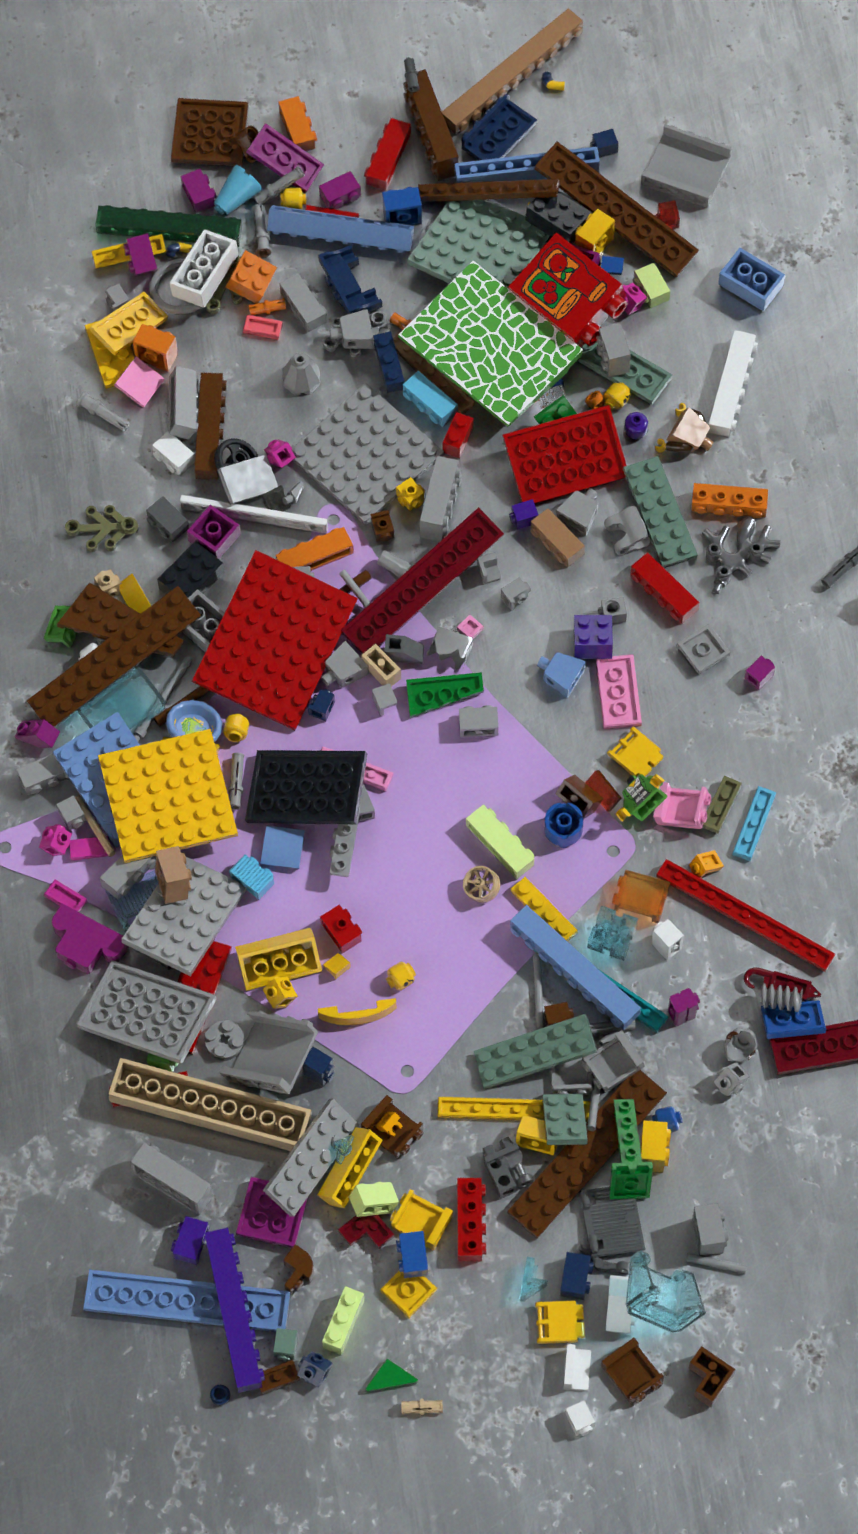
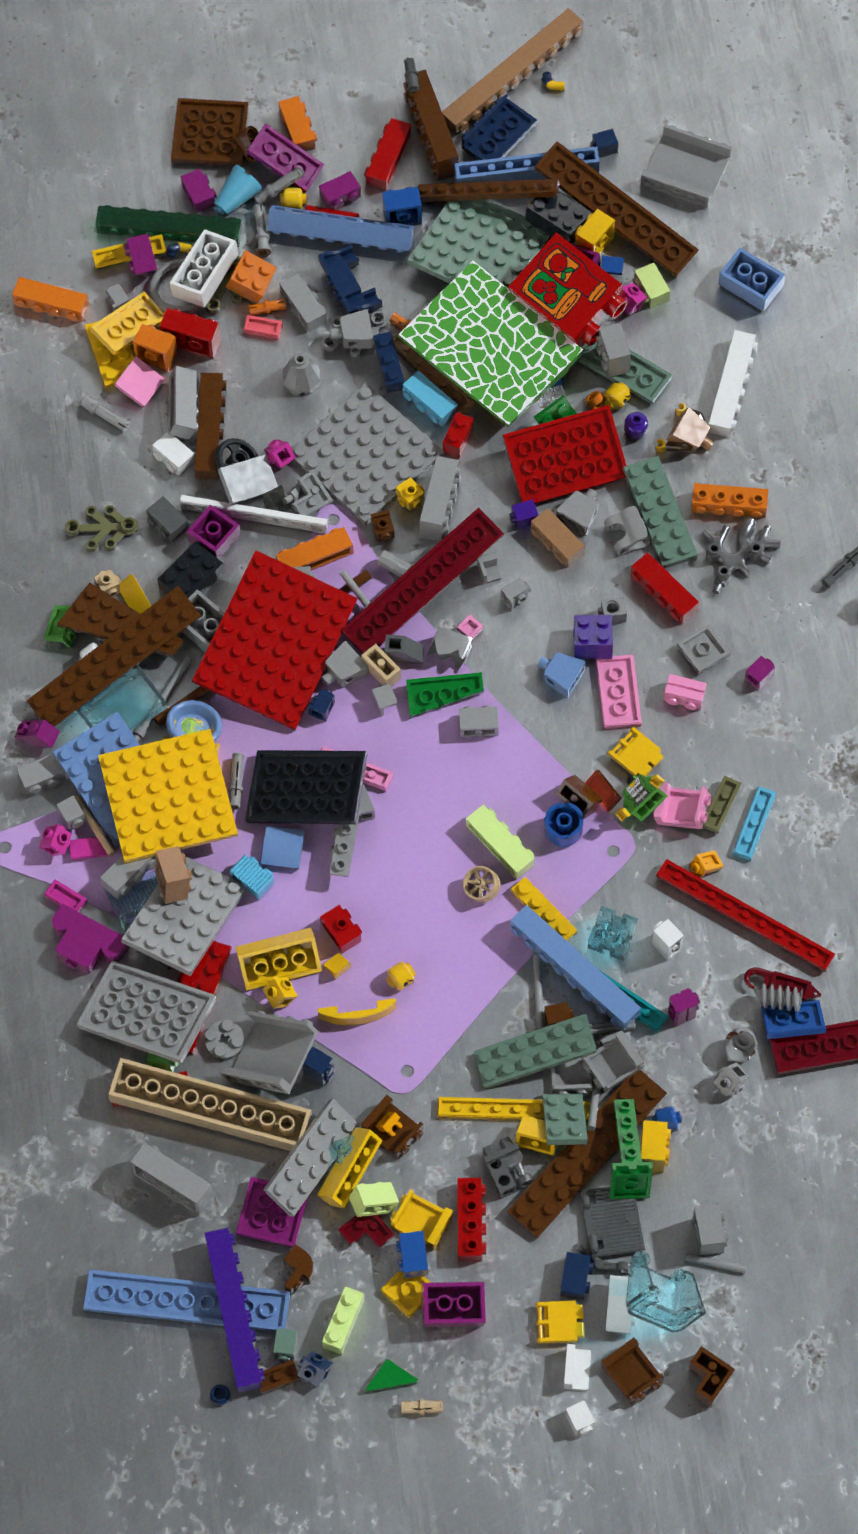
(50, 299): none -> orange brick
(190, 1240): dark purple brick -> none
(192, 332): none -> red brick
(236, 728): yellow head -> none
(316, 495): none -> light grey tile
(453, 1304): none -> magenta brick
(531, 1285): clear light blue slope -> none
(641, 895): clear orange panel -> none
(669, 214): clear red brick -> none
(685, 692): none -> bright pink brick

